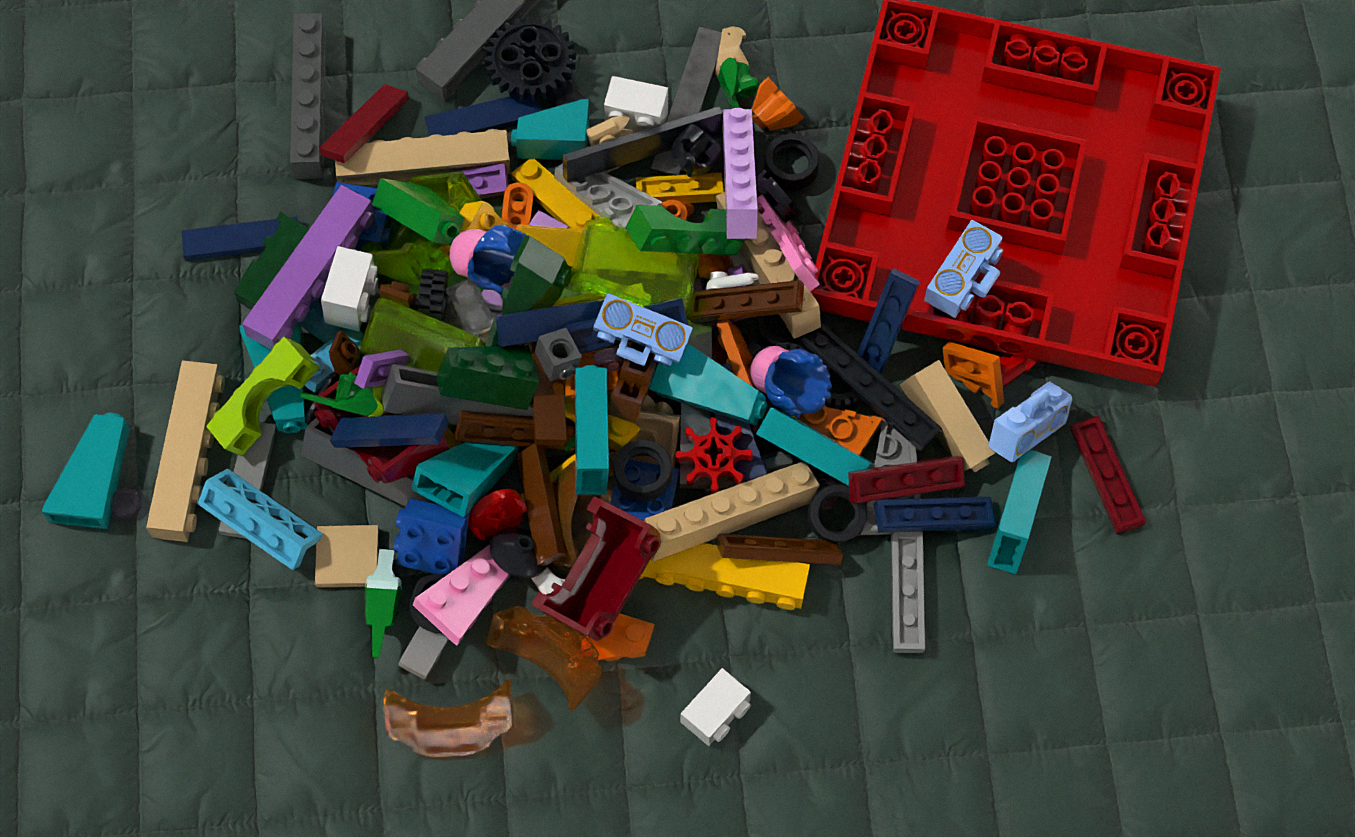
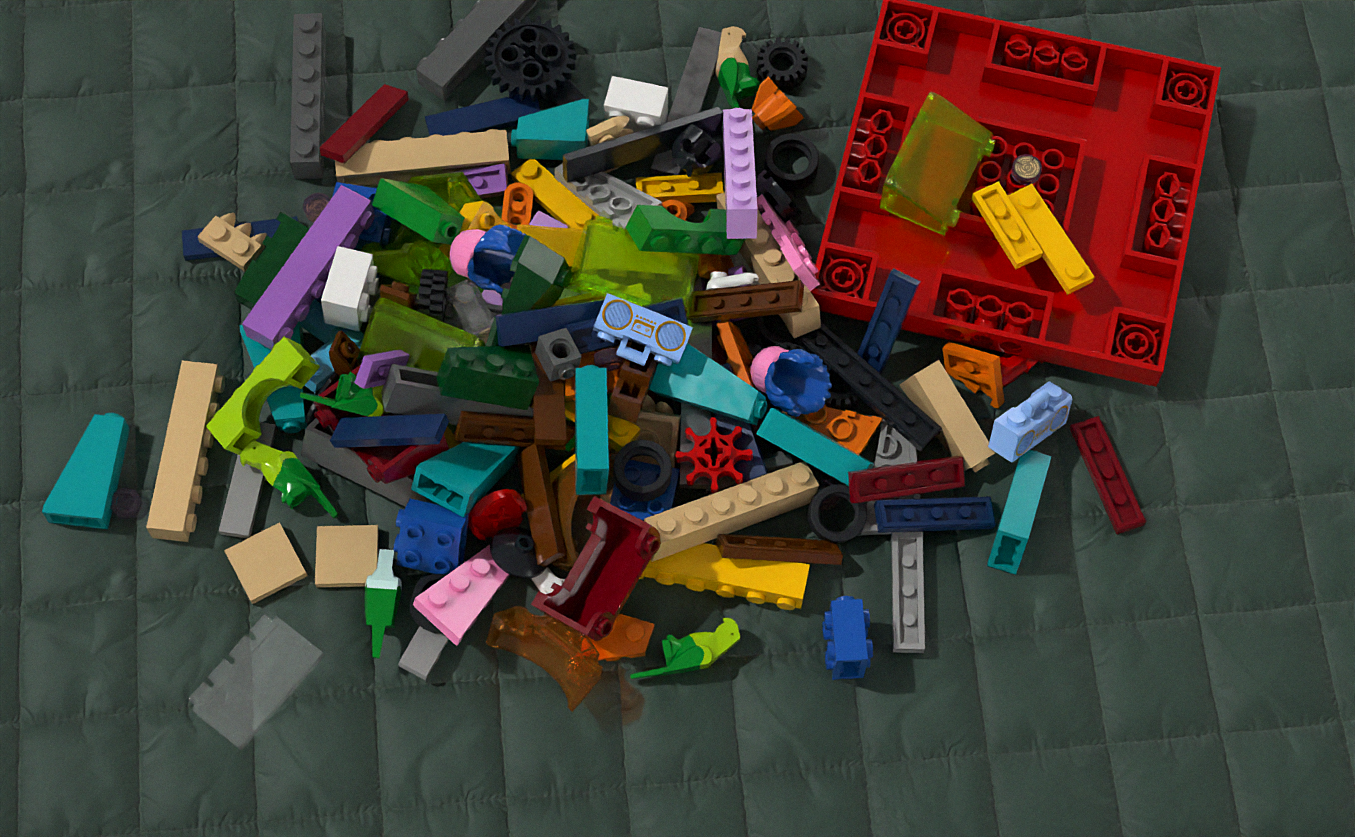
(232, 242): none -> tan plate
(254, 519): medium azure fence -> none
(257, 681): none -> clear hinge
(265, 563): none -> tan tile
(285, 474): none -> animal
(314, 205): none -> tile
(449, 729): clear orange windscreen -> none
(695, 650): none -> animal
(716, 707): white brick -> none
(785, 51): none -> black tyre
(847, 630): none -> blue brick
(935, 165): none -> clear neon green windscreen
(956, 277): light blue piece -> none
(1007, 225): none -> yellow plate
(1026, 169): none -> tile
(1056, 246): none -> yellow plate

